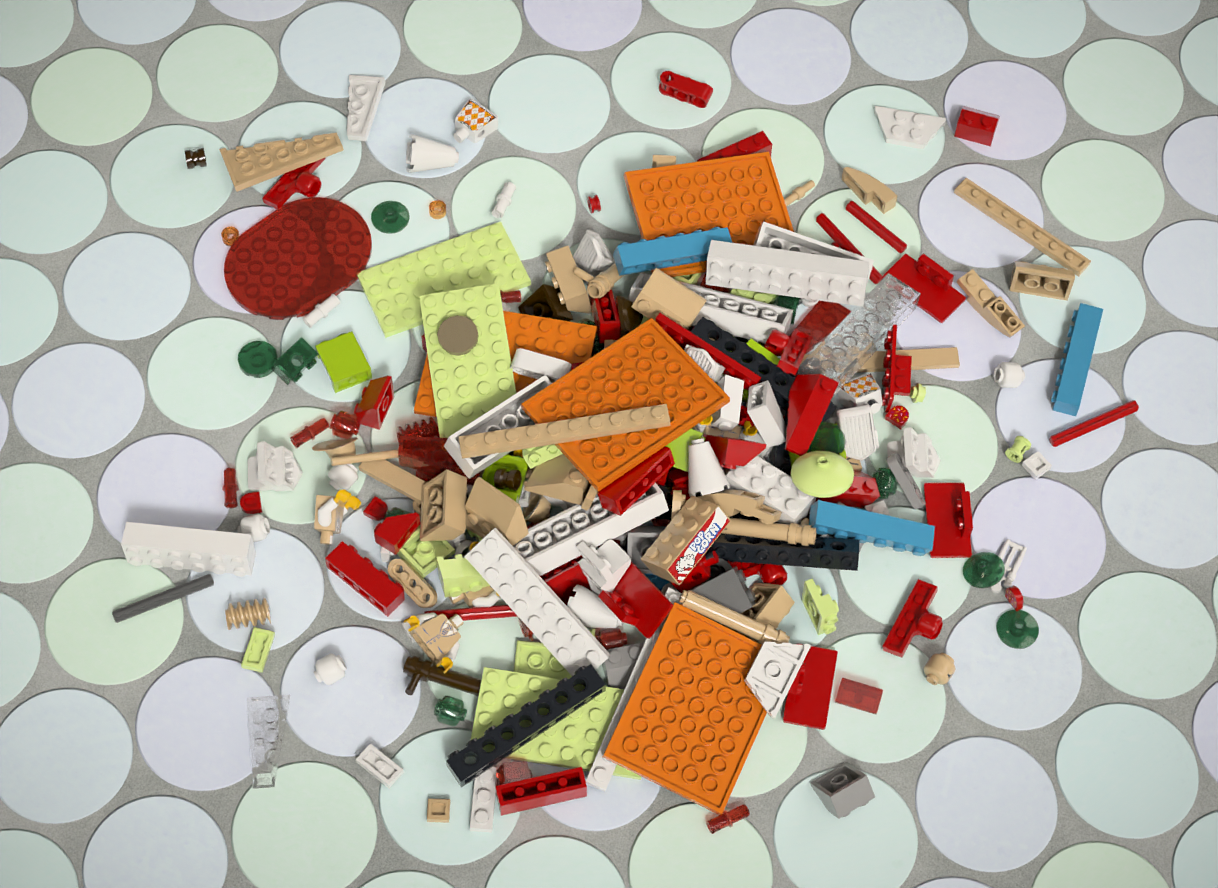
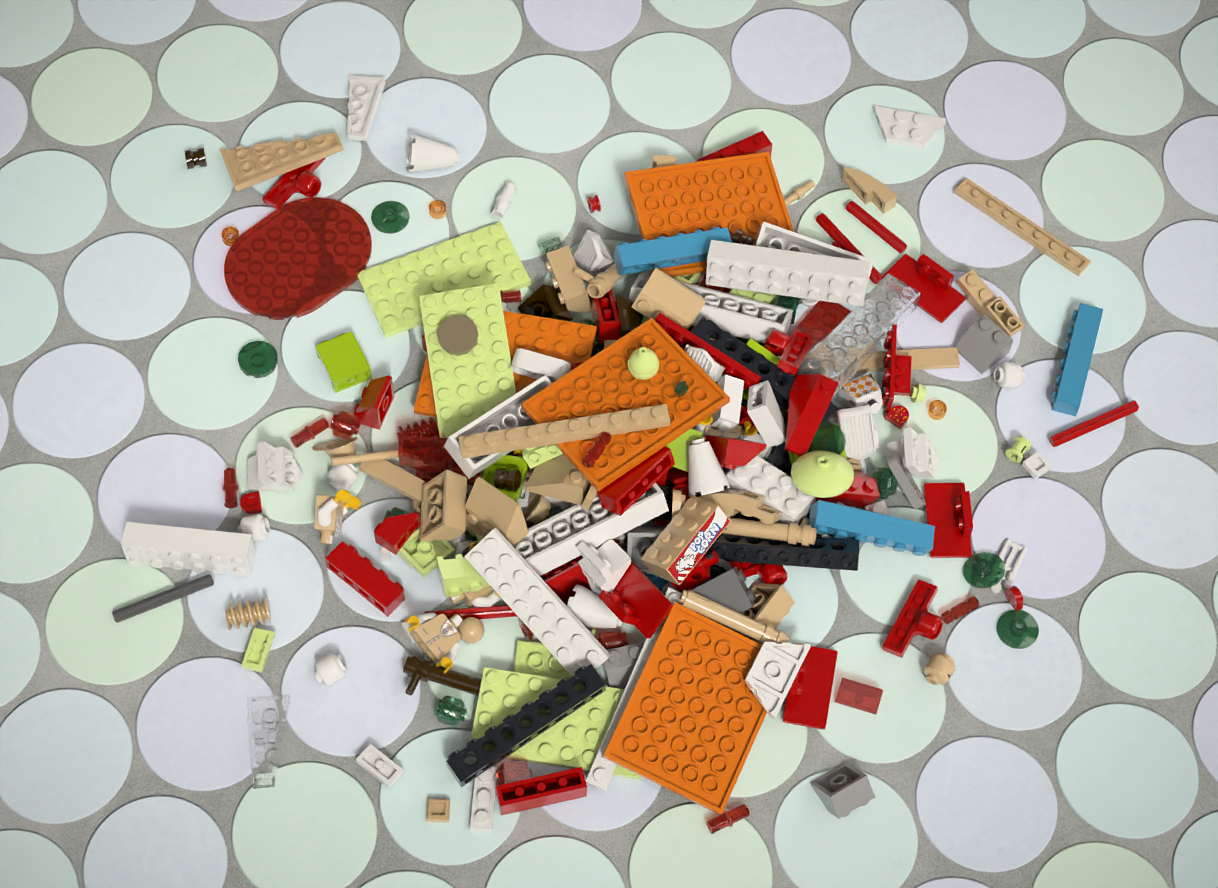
(300, 351): clear green brick -> none
(321, 310): white pin -> none
(376, 509): red tile -> none
(406, 578): tan plate -> none
(471, 630): none -> tan piece
(474, 122): white torso -> none
(550, 245): none -> clear green tile
(596, 449): none -> clear red axle
(643, 363): none -> yellowish green helmet
(681, 388): none -> clear green piece
(685, 89): red piece -> none
(739, 236): none -> dark brown wheel
(820, 608): yellowish green plate -> none
(934, 414): none -> clear orange bush
(960, 610): none -> clear red axle
(976, 126): red slope -> none
(984, 344): none -> light grey slope
(1041, 280): tan slope -> none

